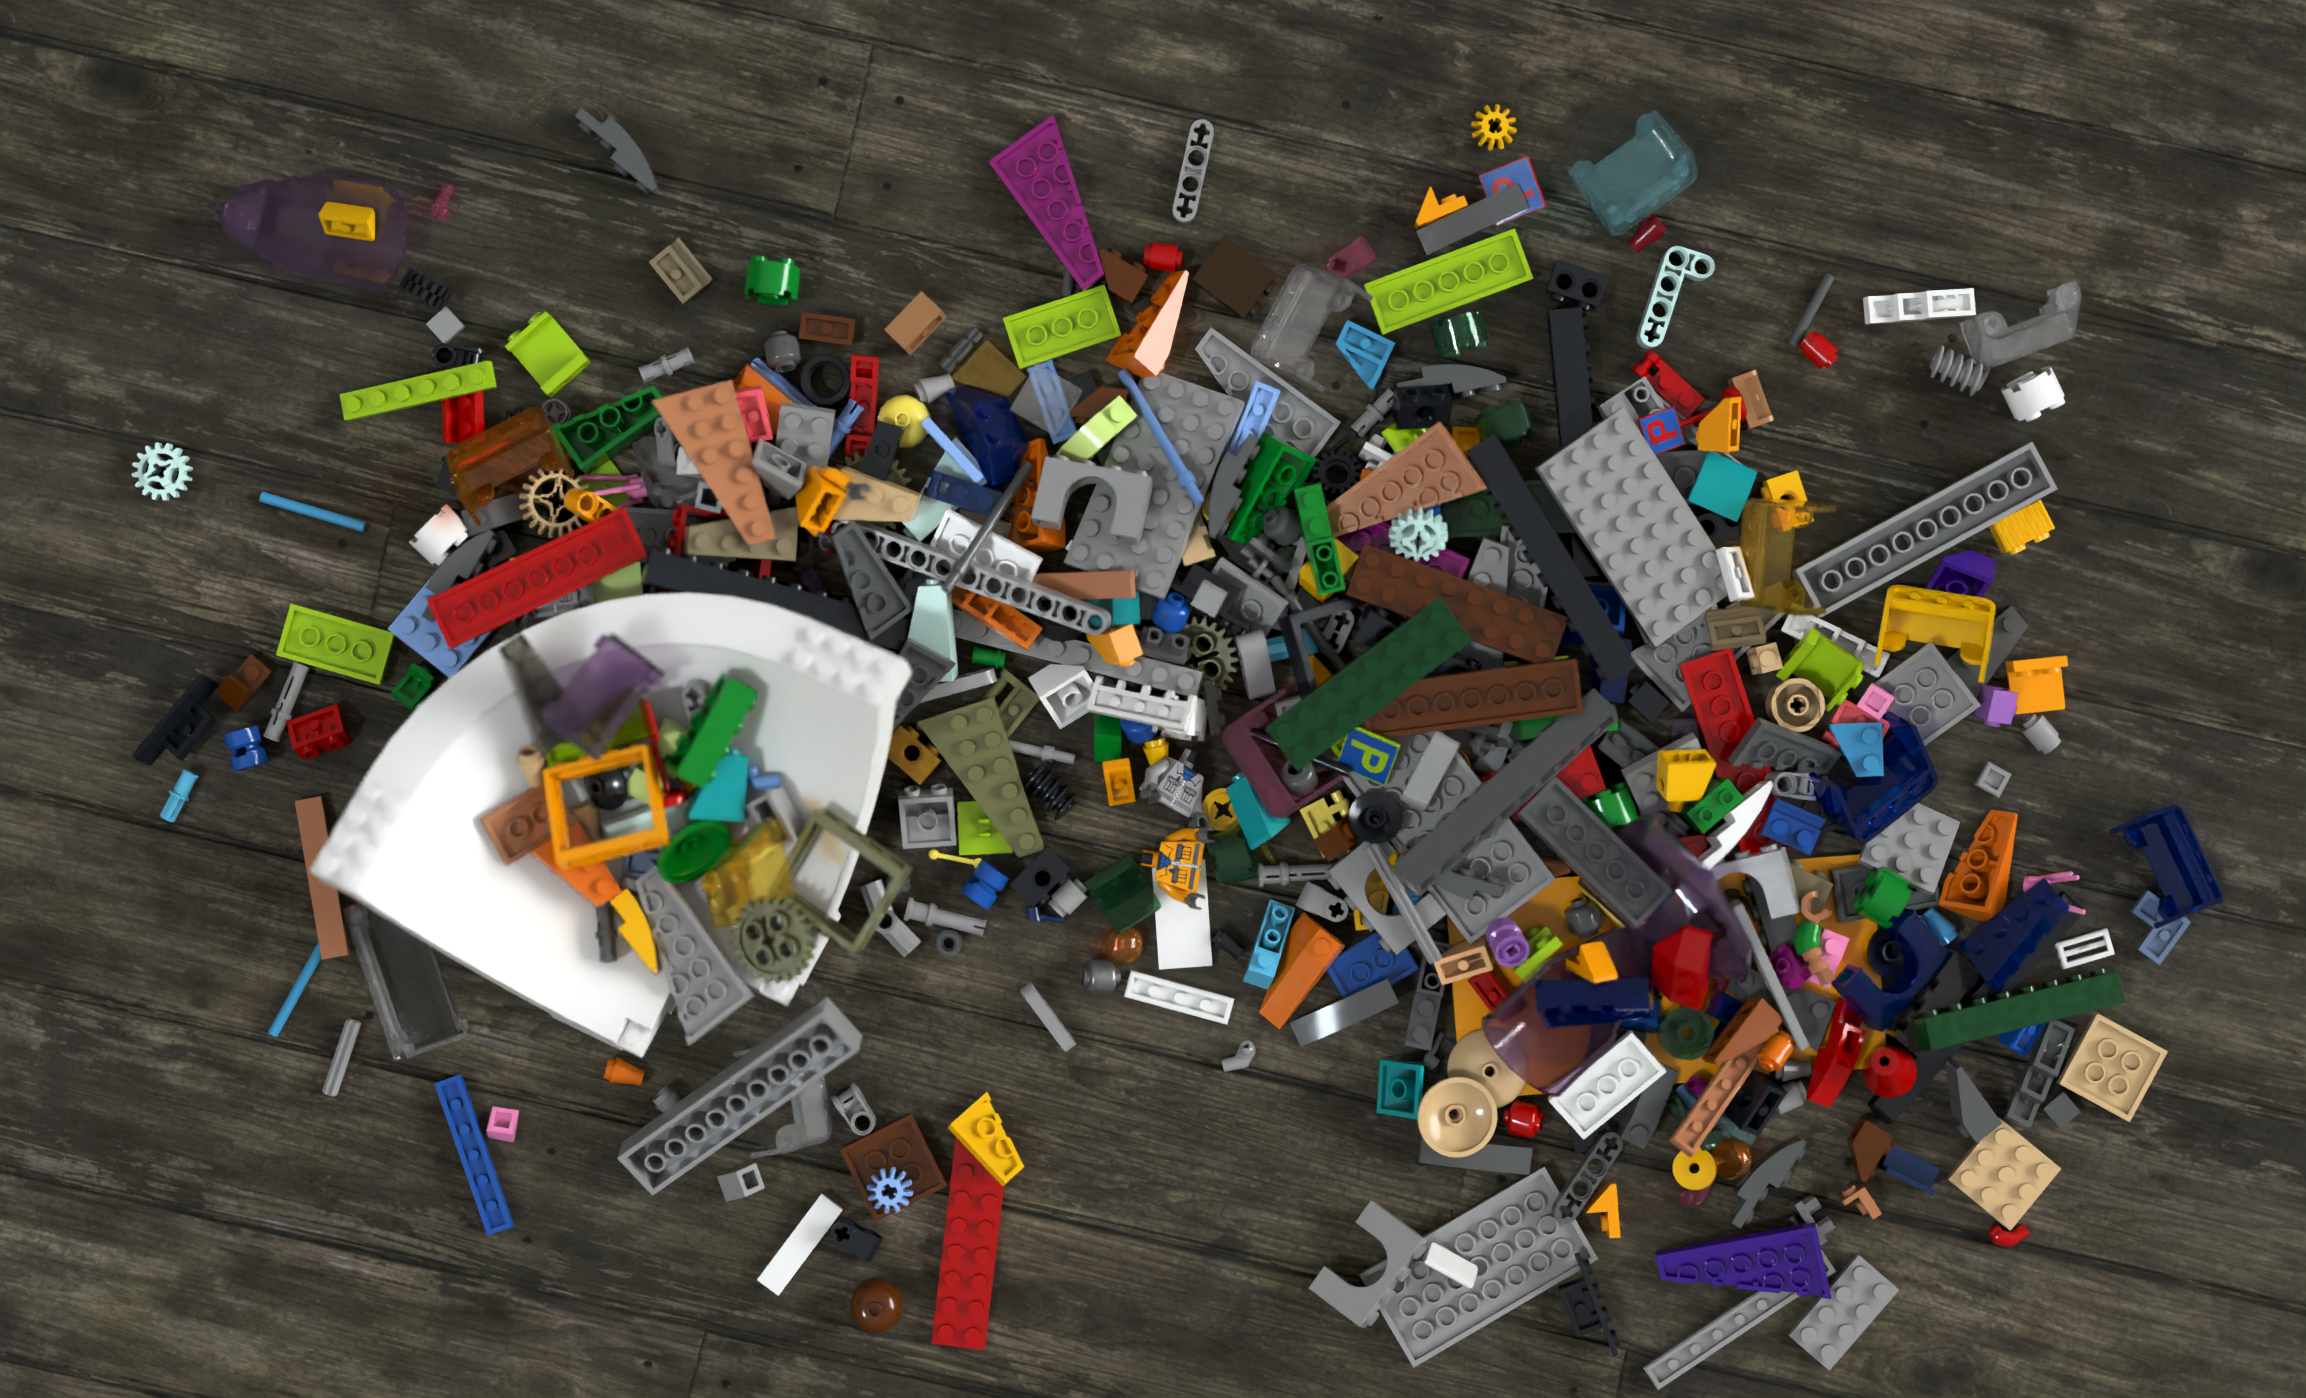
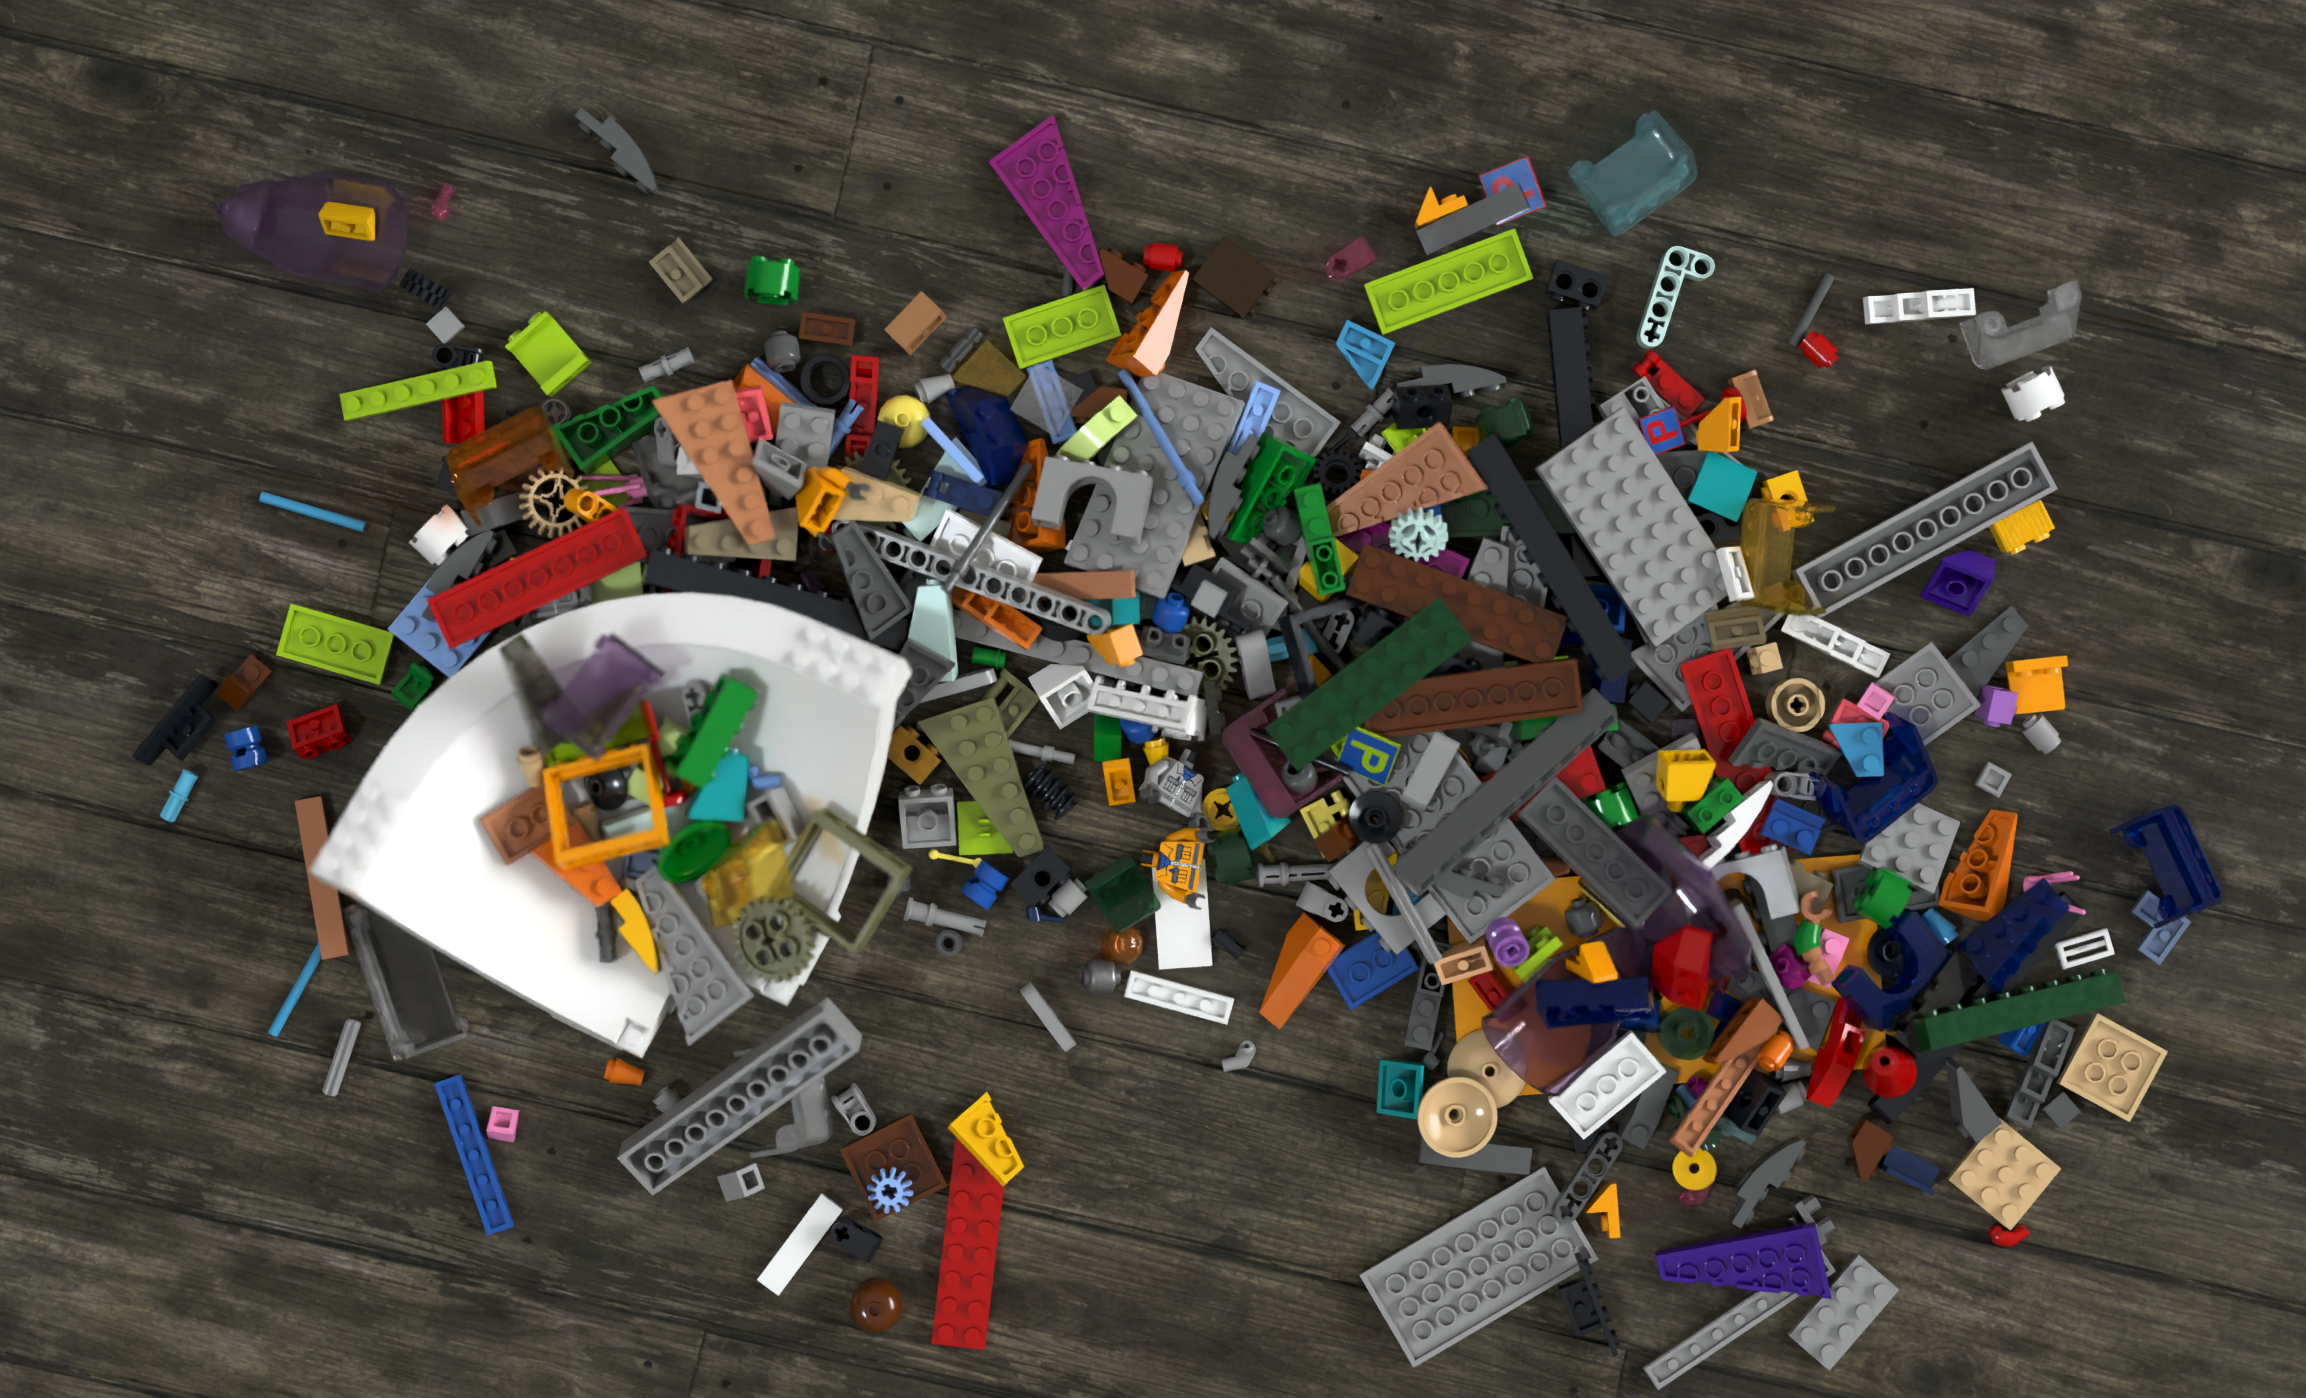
(155, 462): light aqua gear -> none
(286, 701): light grey pin -> none
(898, 933): light grey piece -> none
(1195, 172): light grey beam -> none
(1269, 945): medium azure slope -> none
(1298, 318): clear windscreen -> none
(1343, 1012): dark grey slope -> none
(1401, 1246): light grey arch -> none
(1450, 1264): white slope -> none
(1459, 332): clear green brick -> none
(1503, 128): yellow gear -> none
(1523, 1119): red head -> none
(1647, 233): dark red cone -> none
(1732, 1158): clear orange hair -> none
(1824, 665): lime panel -> none
(1864, 1203): nougat bracket -> none
(1940, 618): yellow windscreen -> none
(1957, 370): light grey piece -> none

